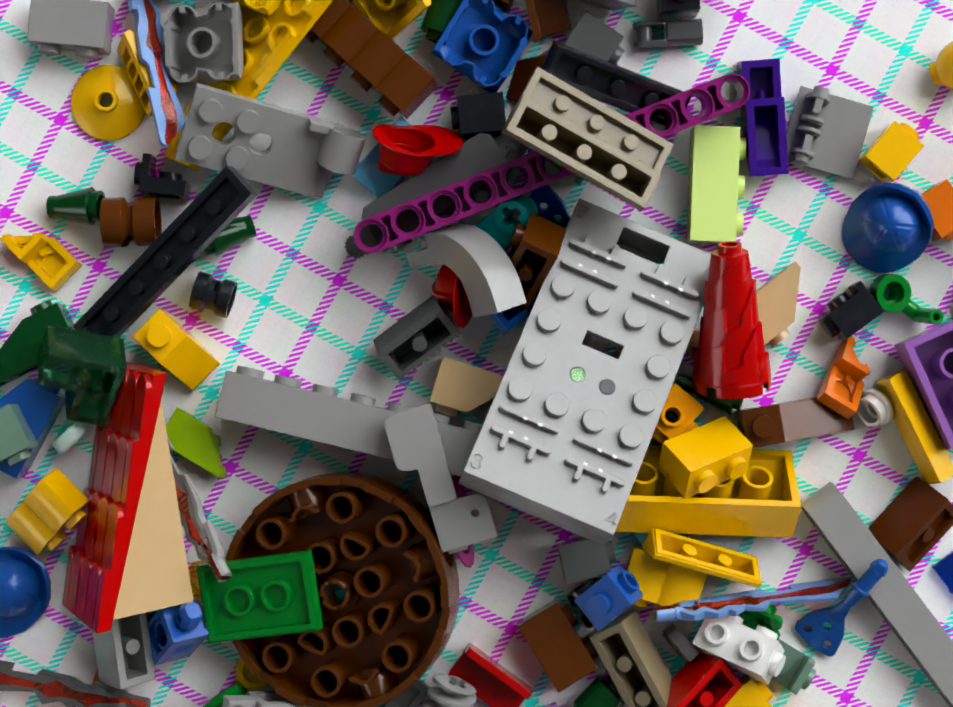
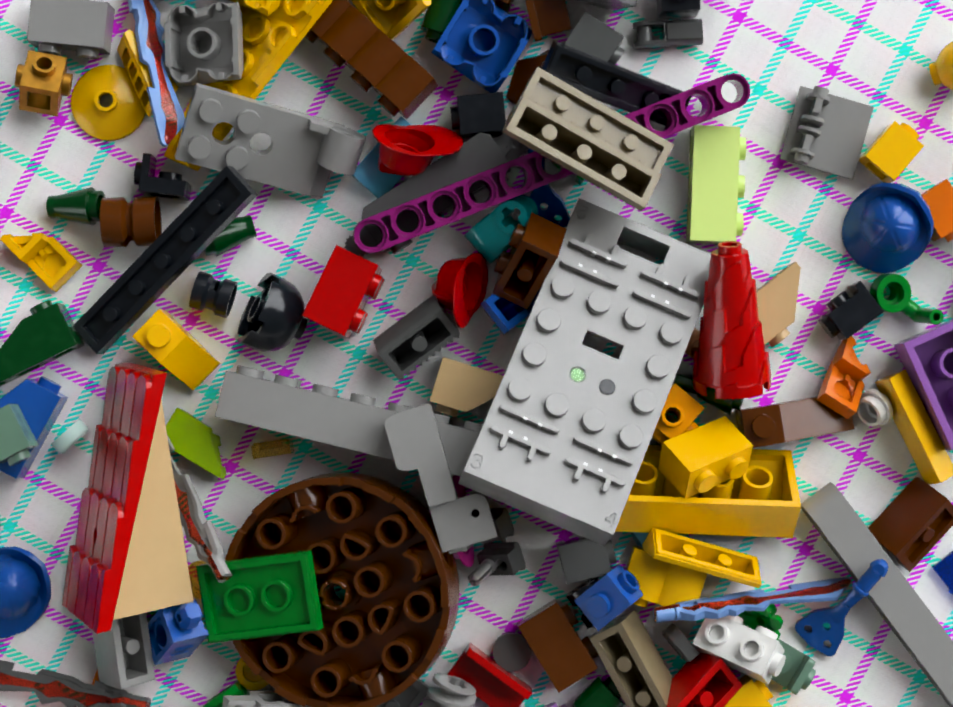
(43, 82): none -> pearl gold brick
(48, 512): yellow brick -> none
(87, 369): clear green brick -> none
(272, 316): none -> black cylinder
(272, 448): none -> clear yellow tile
(344, 292): none -> red brick
(479, 264): light grey arch -> none
(498, 557): none -> dark grey piece
(511, 651): none -> dark grey tile
(764, 118): dark purple slope -> none

